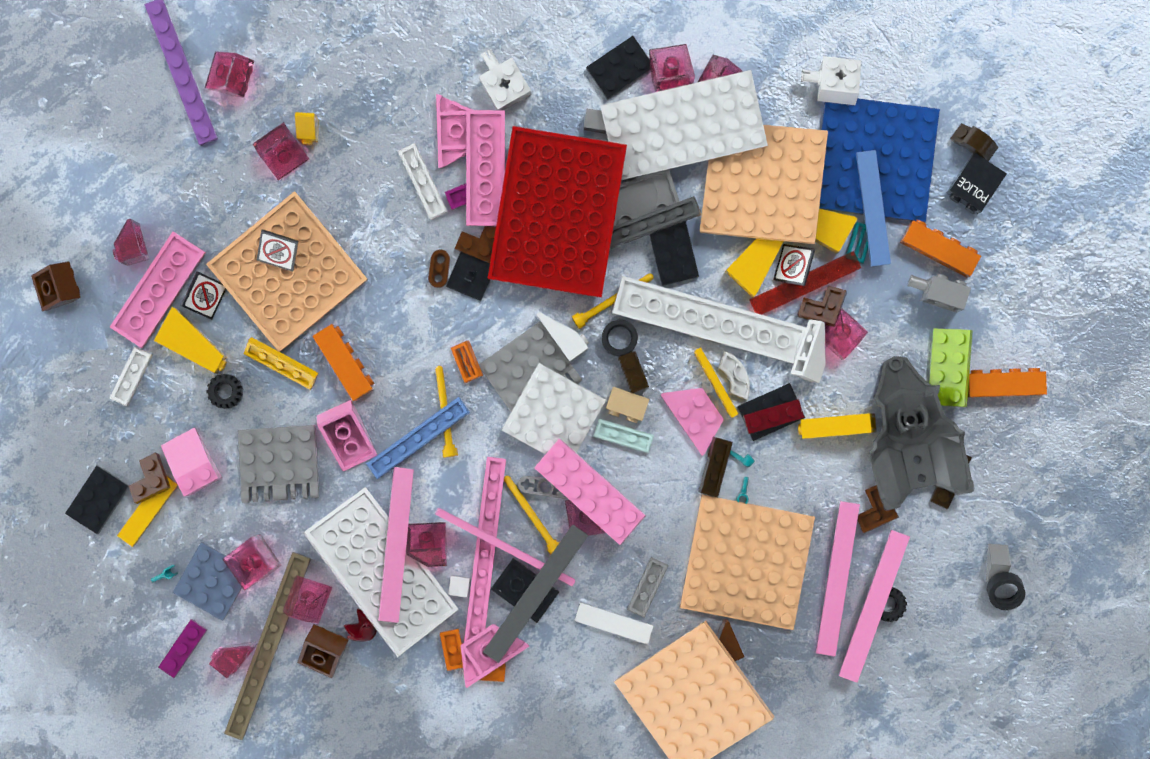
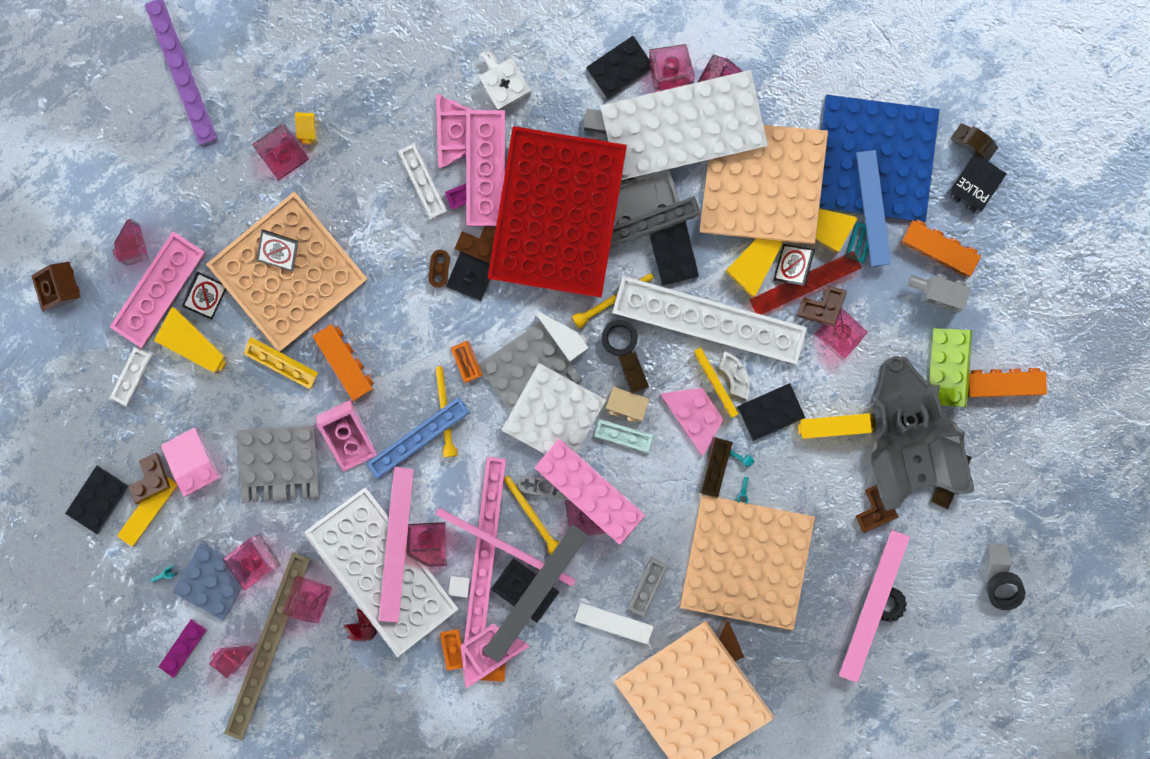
(213, 394): black tyre -> none
(229, 73): clear pink slope -> none
(322, 651): reddish brown slope -> none
(773, 416): dark red plate -> none
(811, 354): white slope -> none
(836, 80): white brick -> none
(837, 578): bright pink tile -> none

